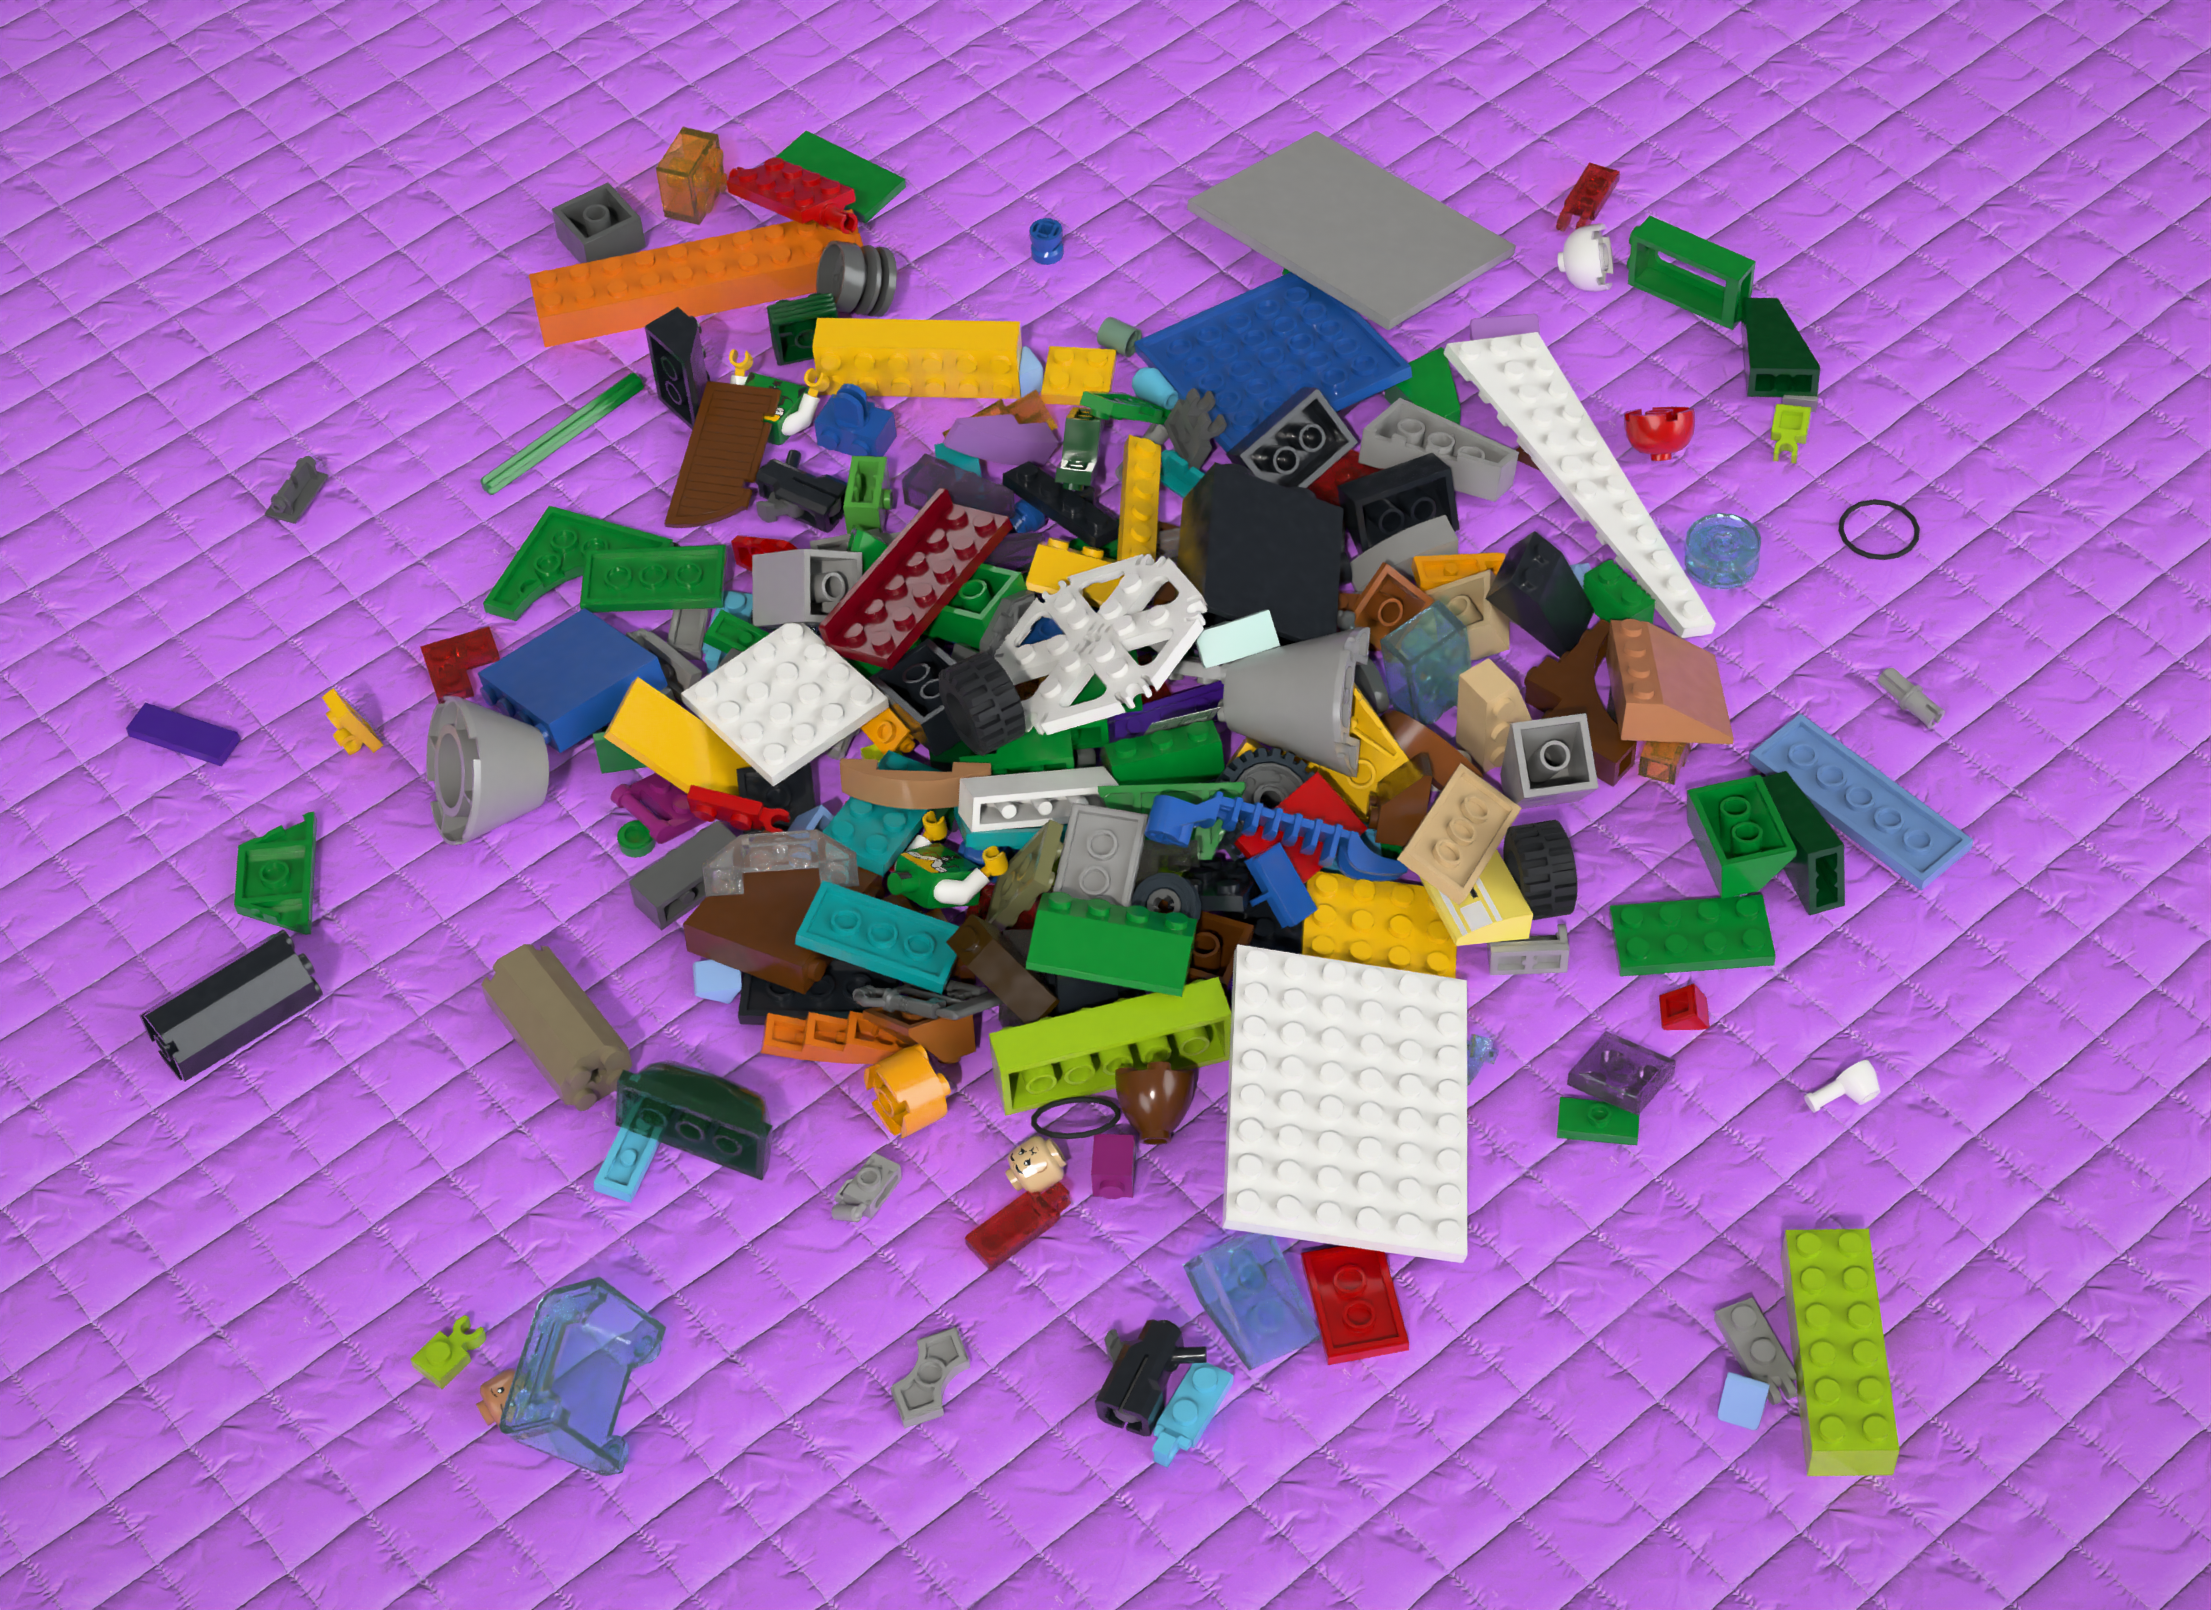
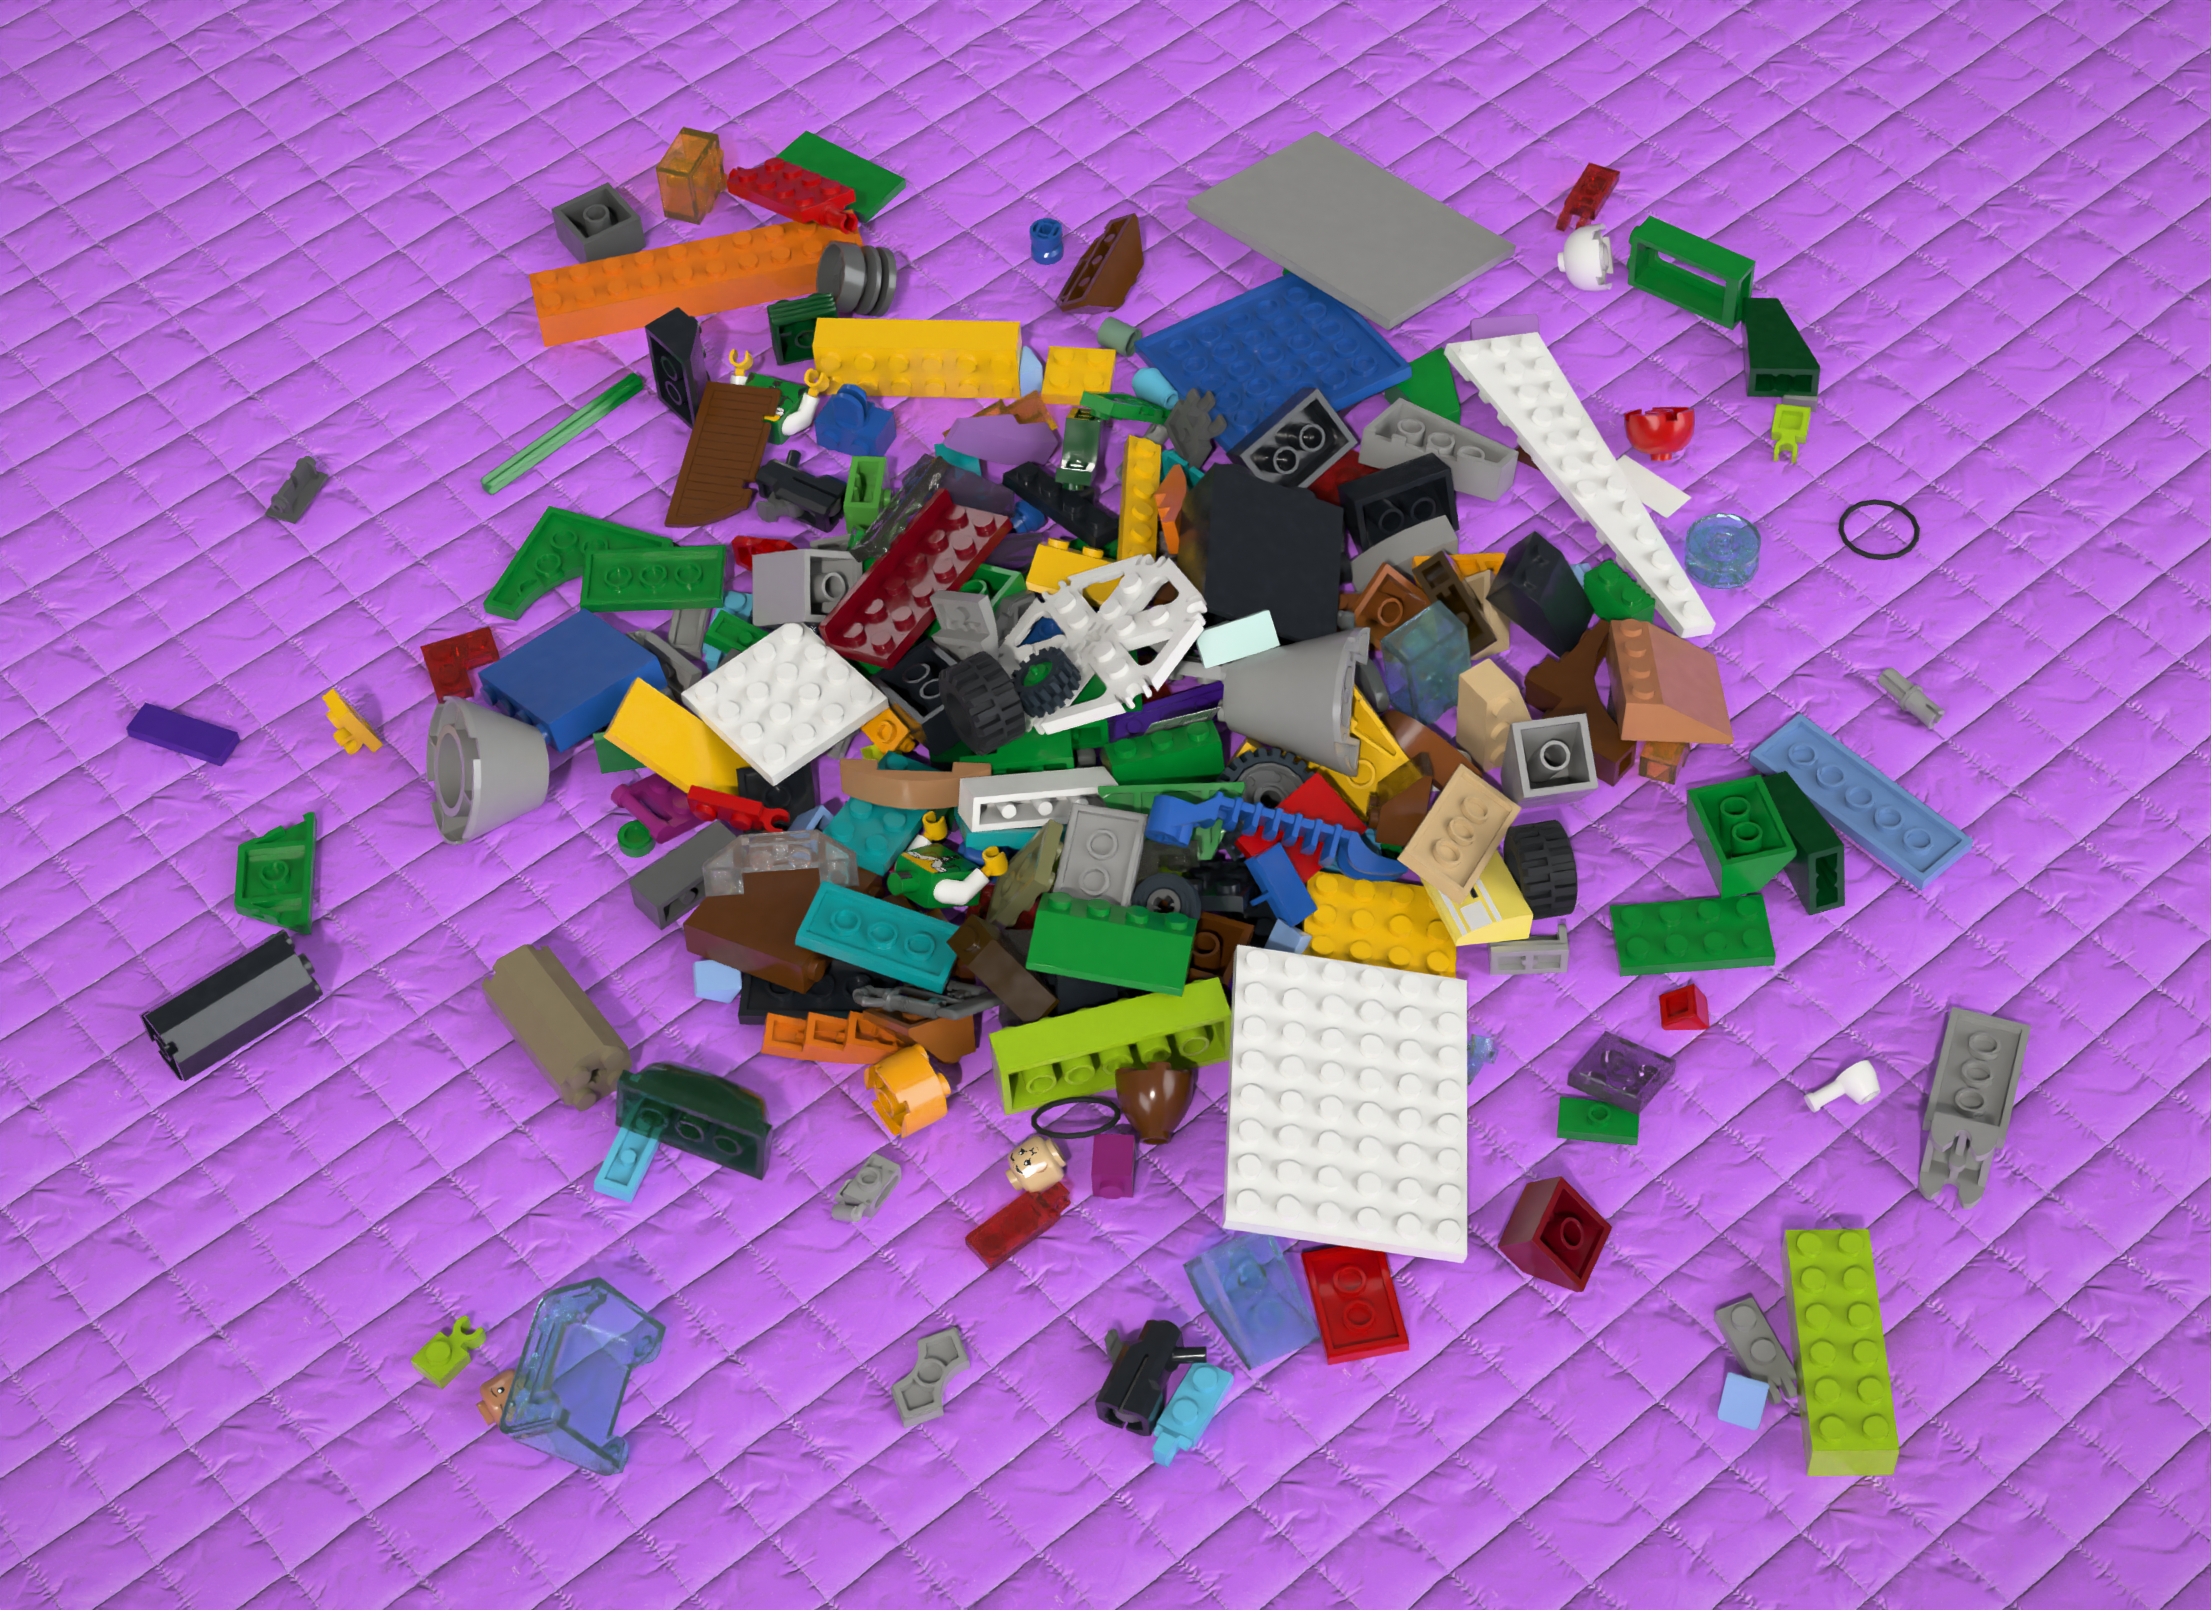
(904, 504): none -> clear smoke plate
(965, 624): none -> light grey slope
(1045, 681): none -> black wheel
(1105, 270): none -> reddish brown wedge
(1169, 505): none -> orange slope
(1287, 938): none -> light blue slope
(1444, 582): none -> dark brown slope
(1555, 1234): none -> dark red slope
(1652, 489): none -> white sticker
(1971, 1102): none -> light grey hinge

